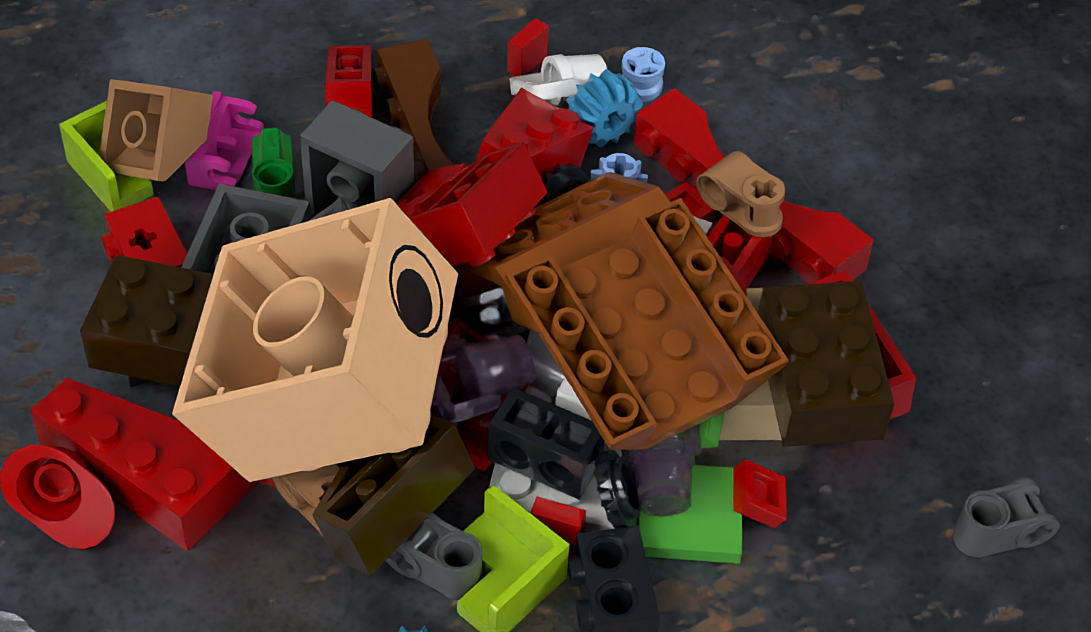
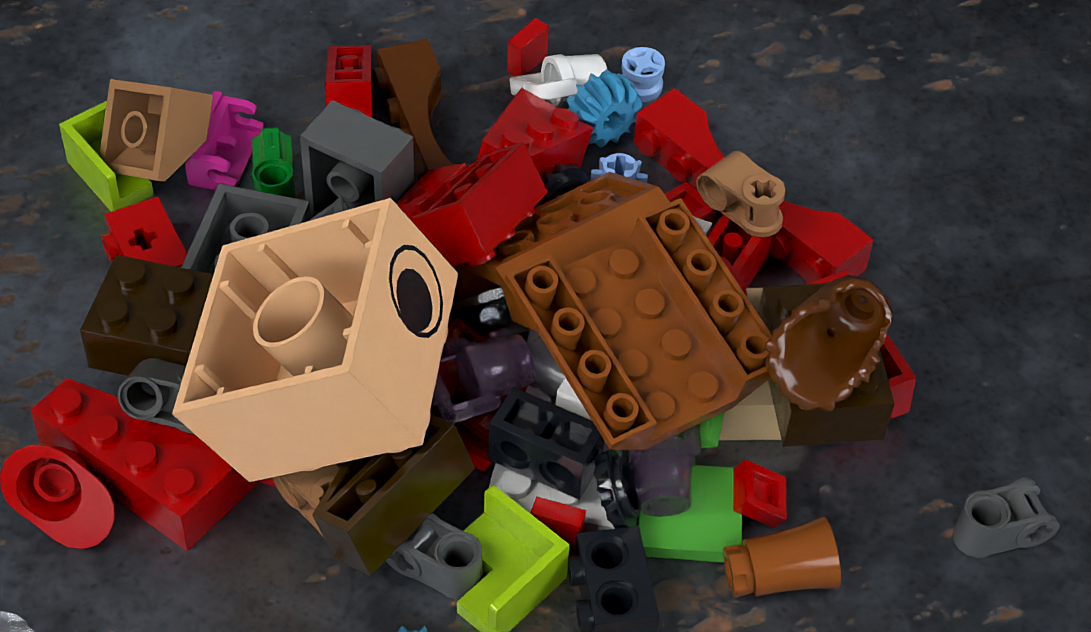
(158, 408): none -> dark grey piece
(784, 561): none -> dark orange plant
(829, 343): none -> reddish brown piece

